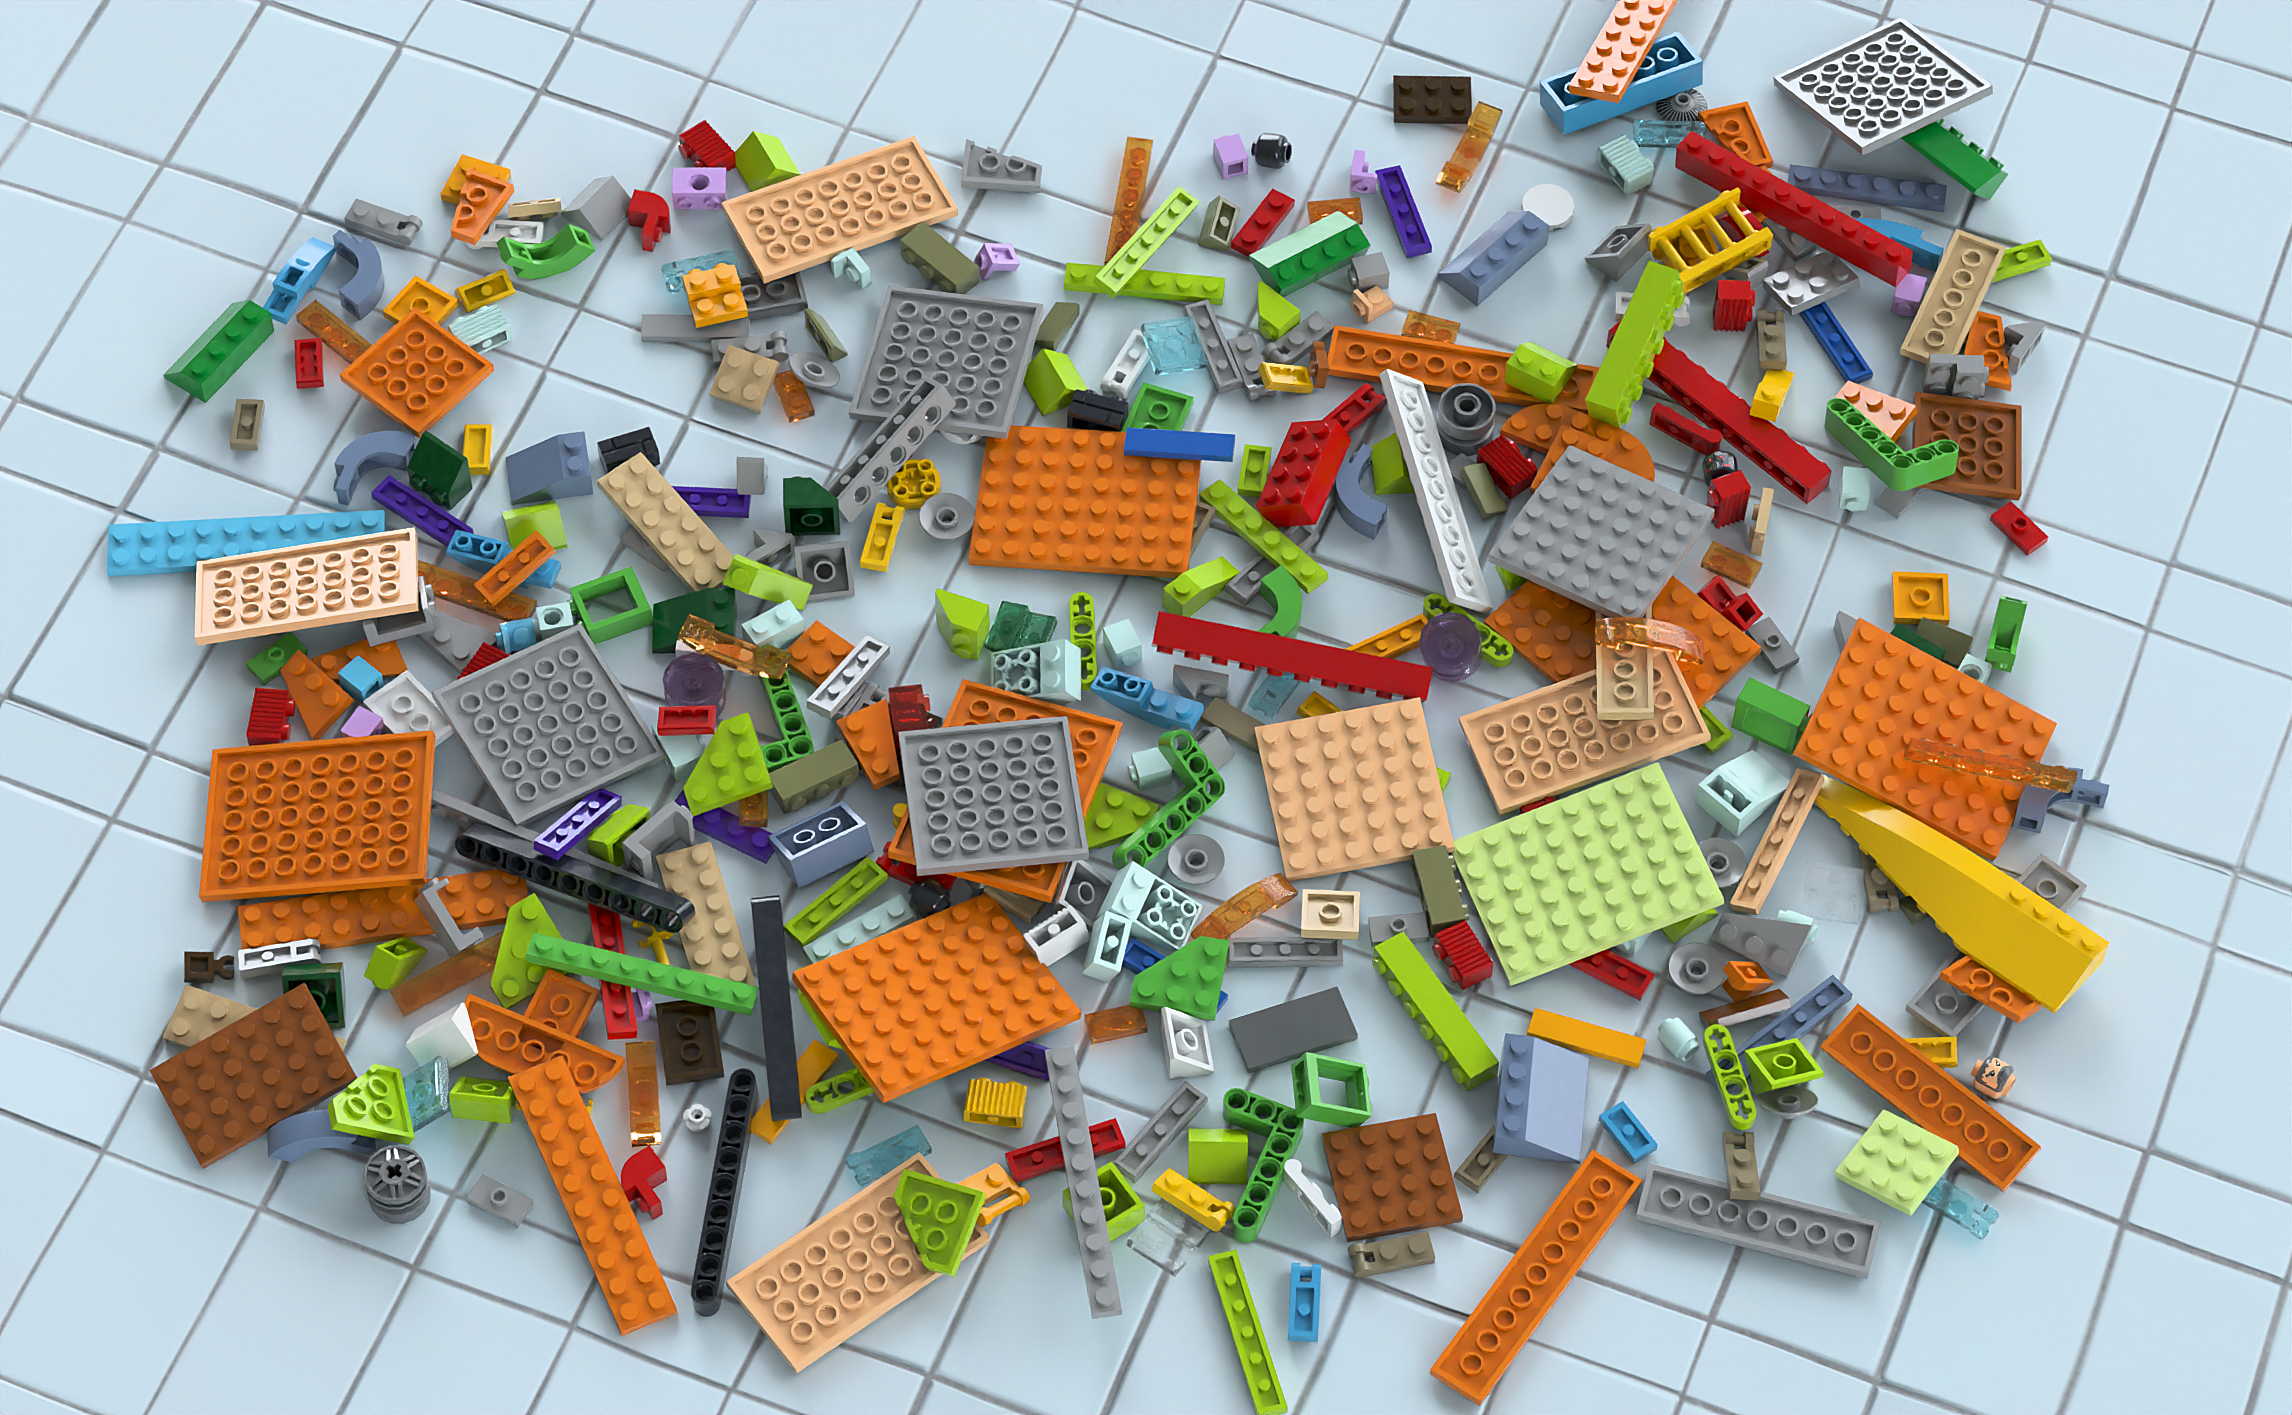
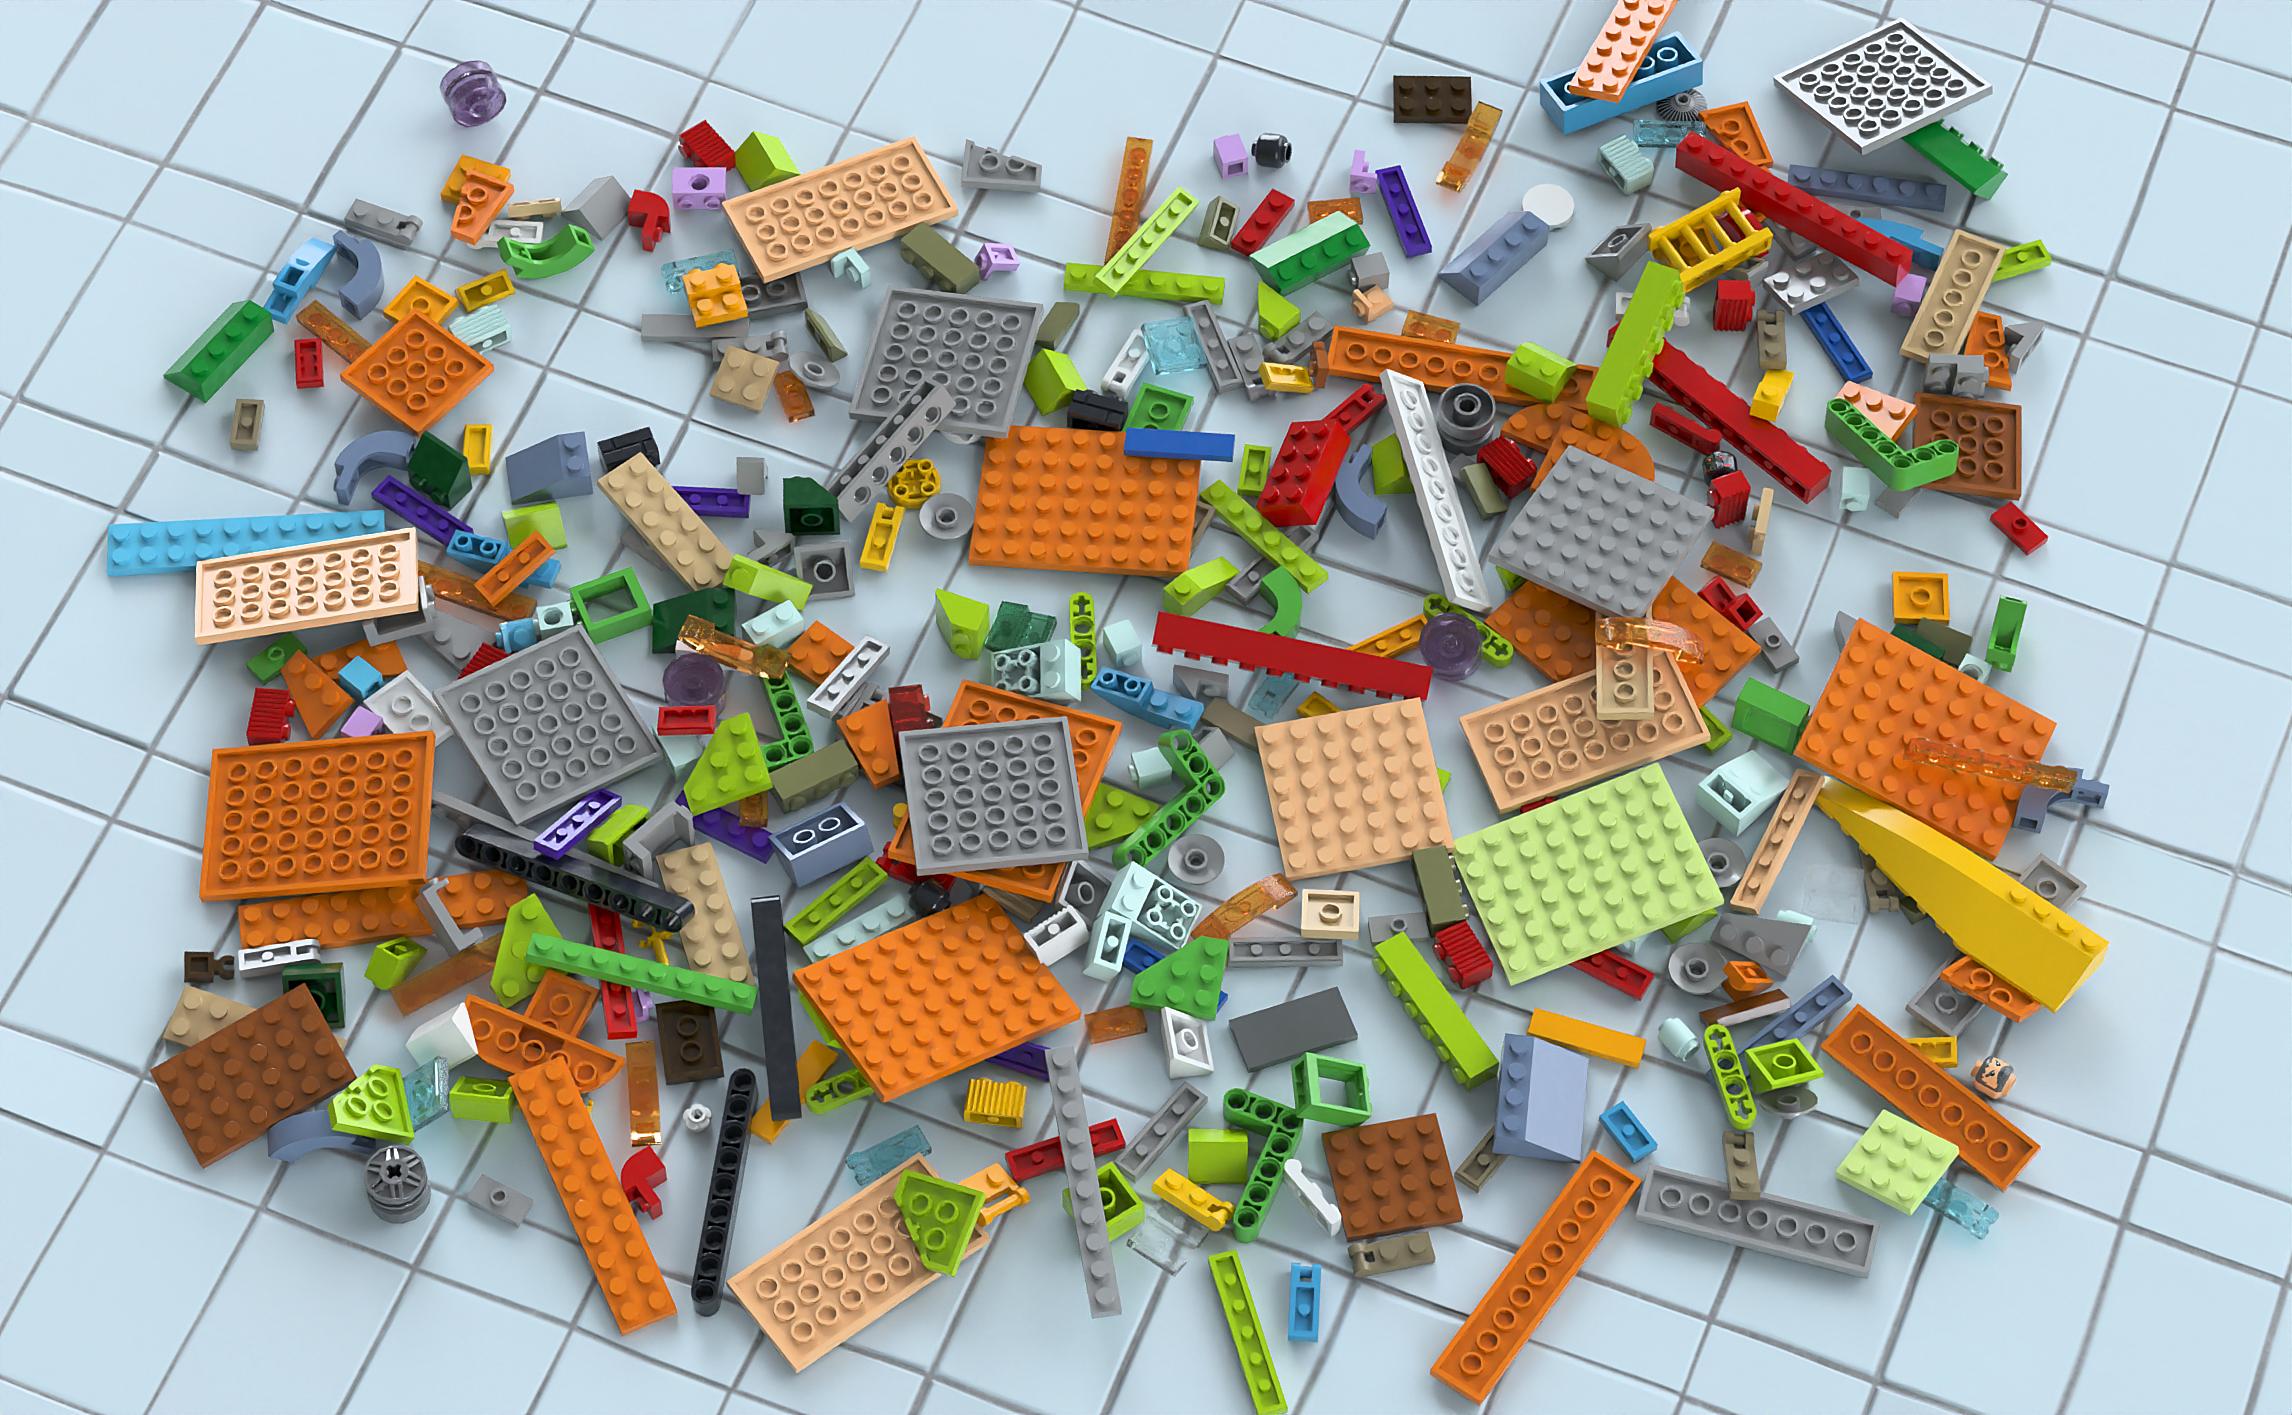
(473, 93): none -> clear purple wheel

